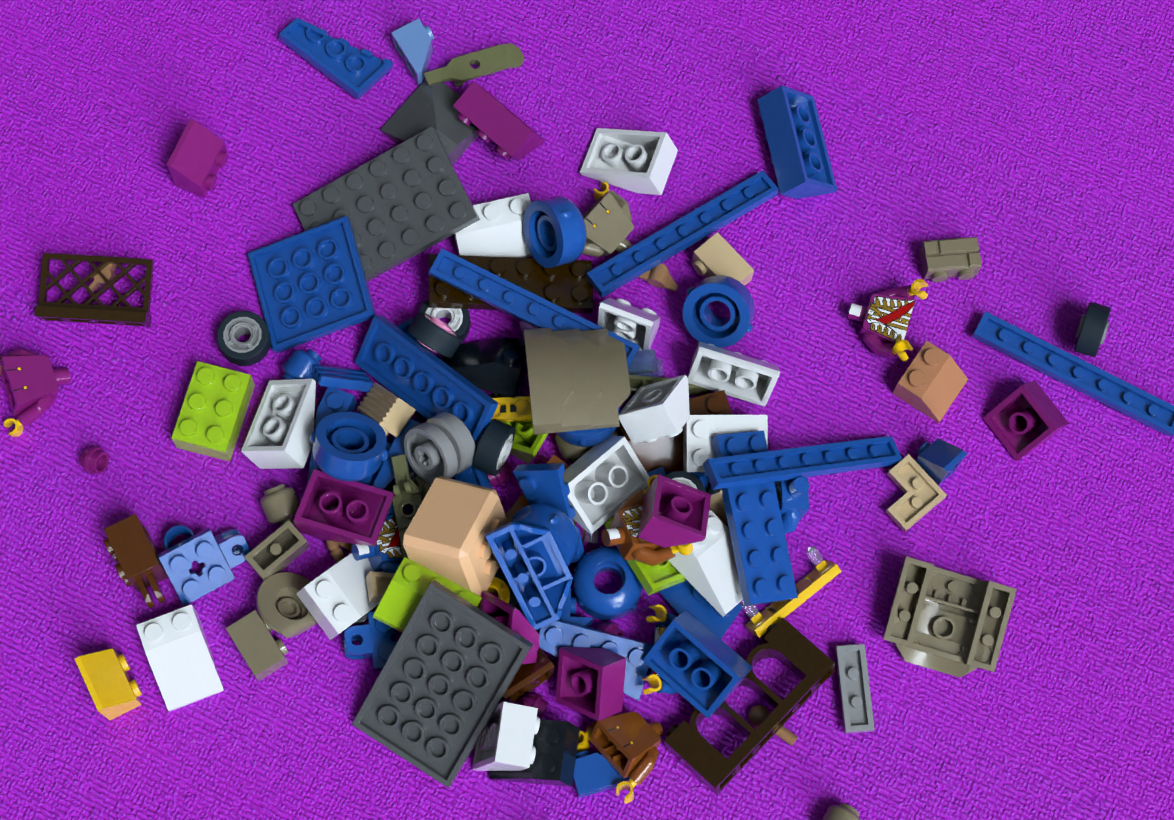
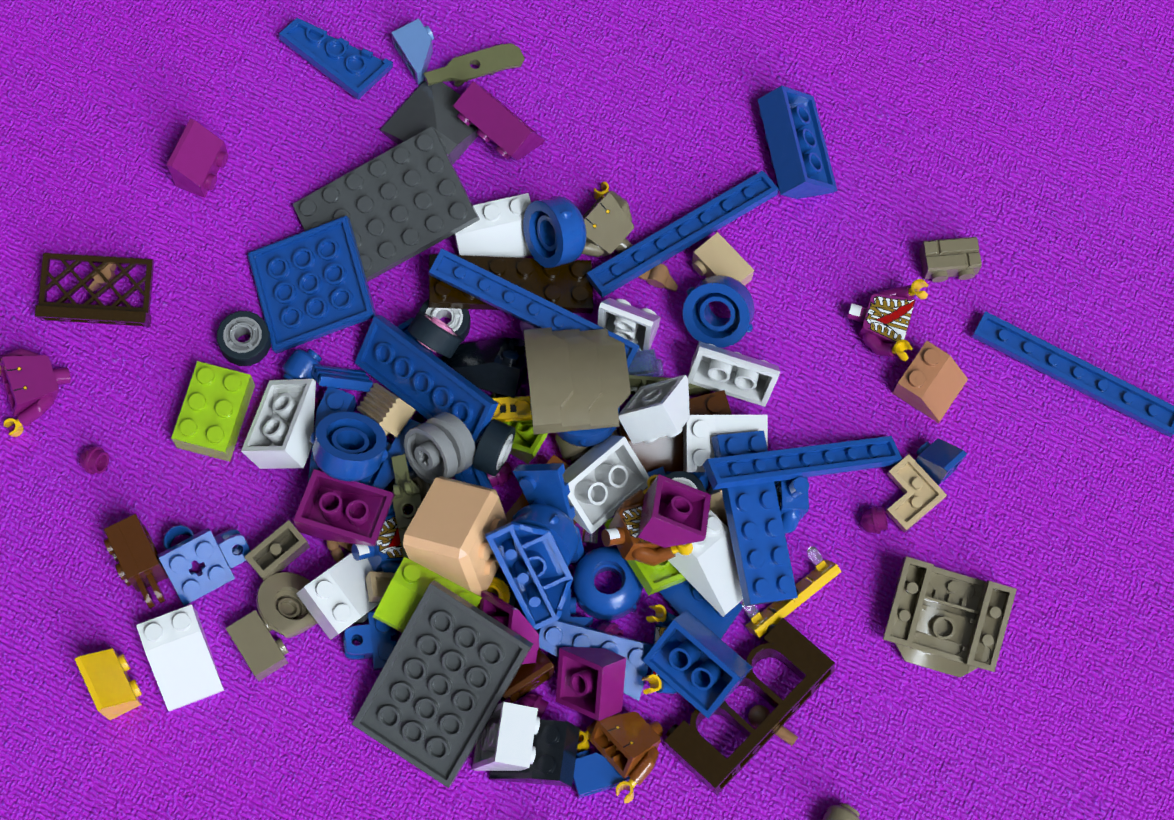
(280, 504): dark tan head -> none
(630, 159): white slope -> none
(854, 688): light grey plate -> none
(874, 520): none -> magenta plate
(1025, 420): magenta slope -> none
(1092, 329): black wheel -> none

